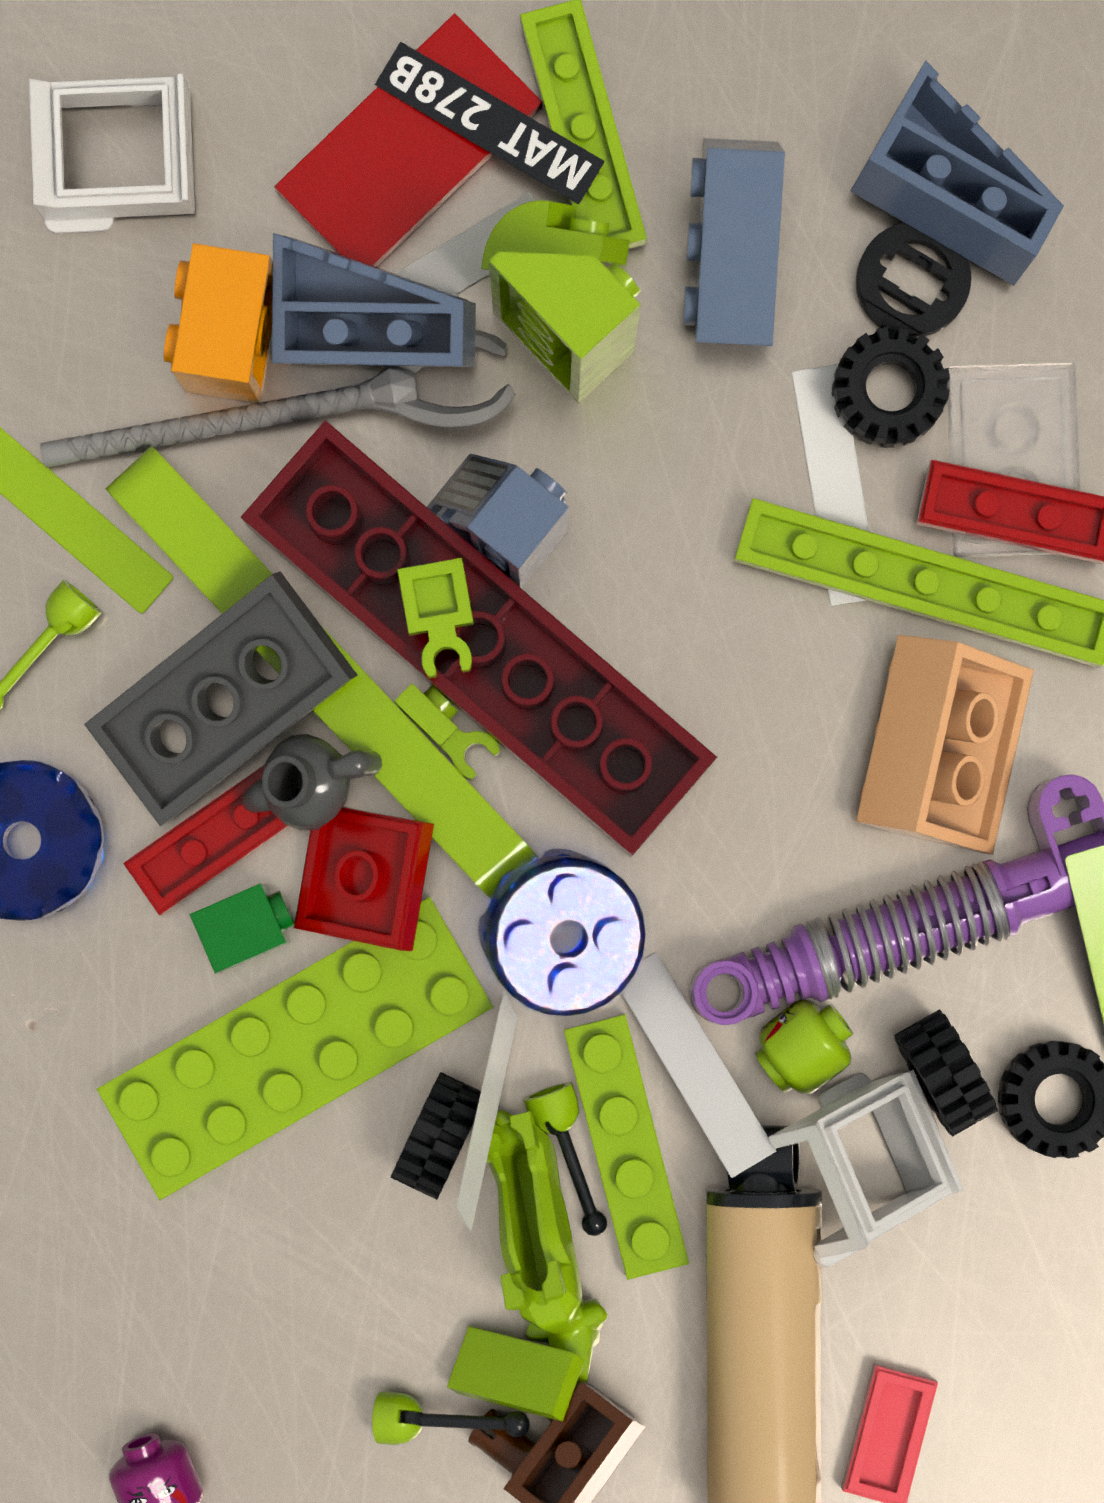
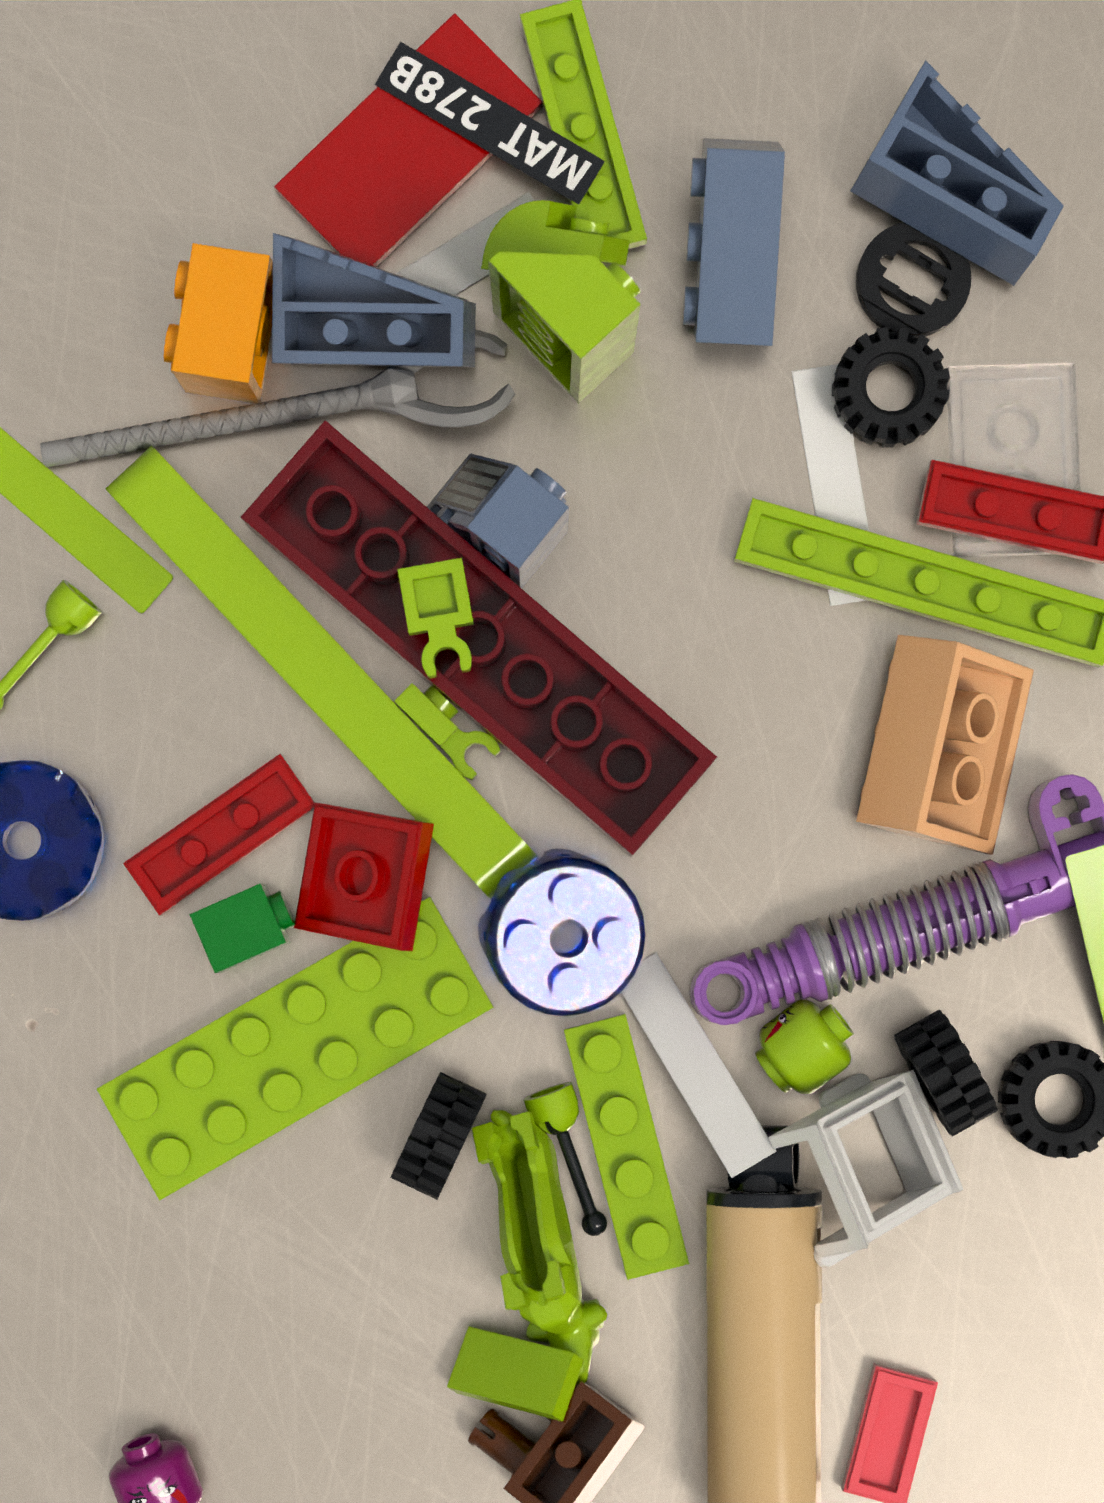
(95, 208): white piece -> none
(261, 709): dark grey plate -> none
(308, 781): dark grey piece -> none
(400, 1418): hinge -> none
(486, 1112): white sticker -> none

